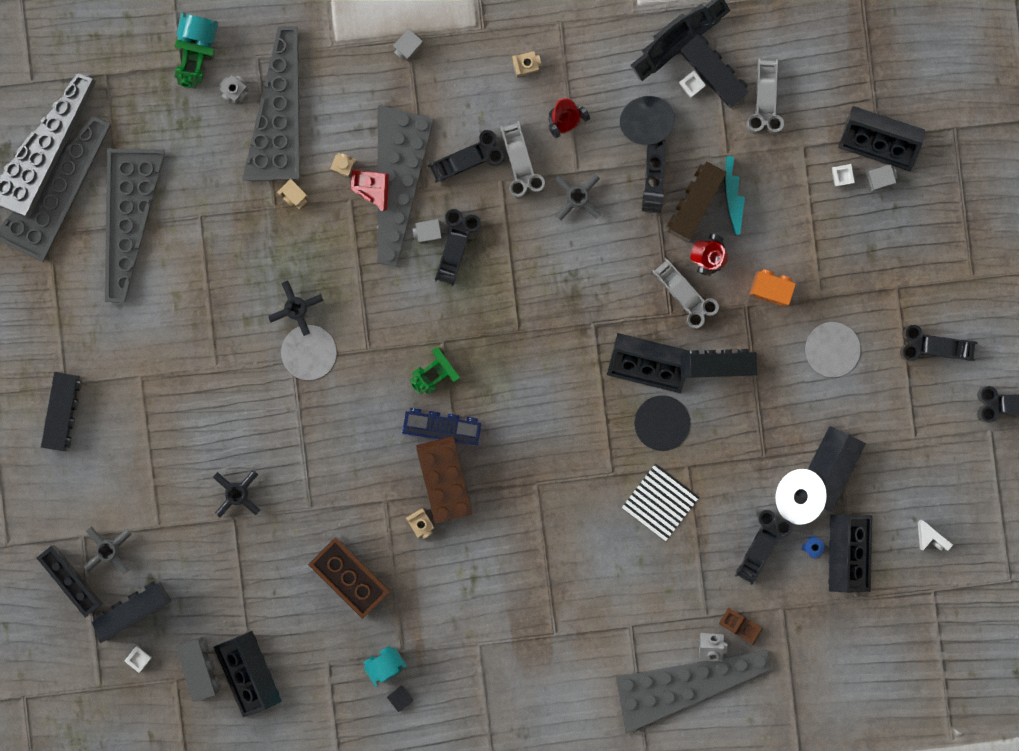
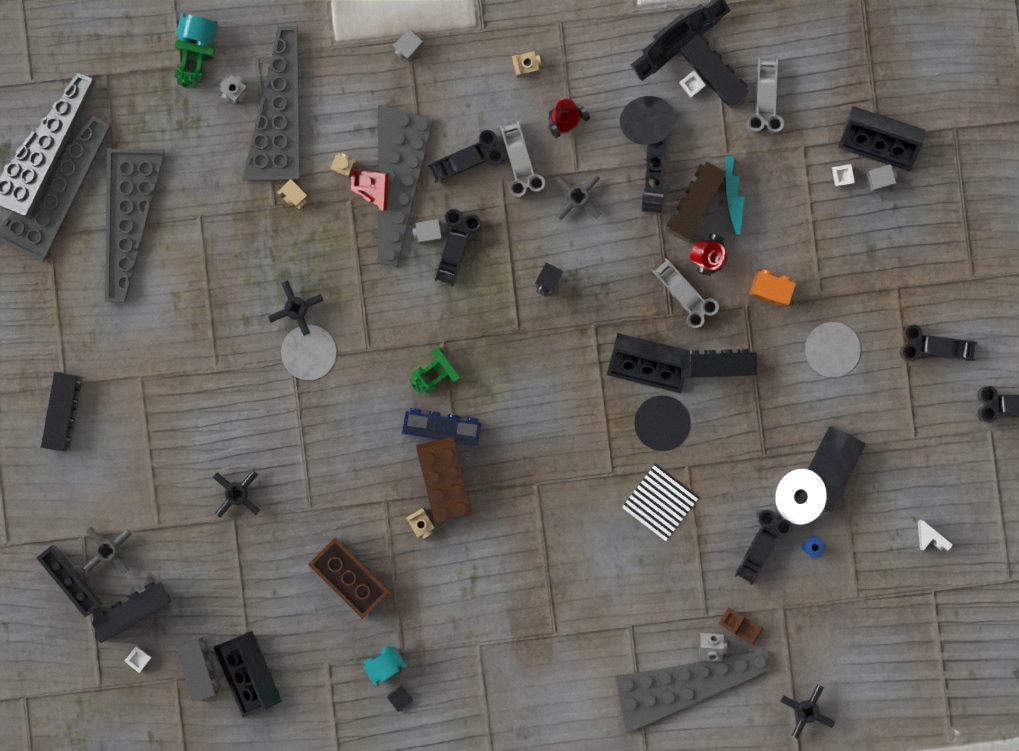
(548, 279): none -> black brick
(815, 715): none -> black bar
(850, 553): black slope -> none

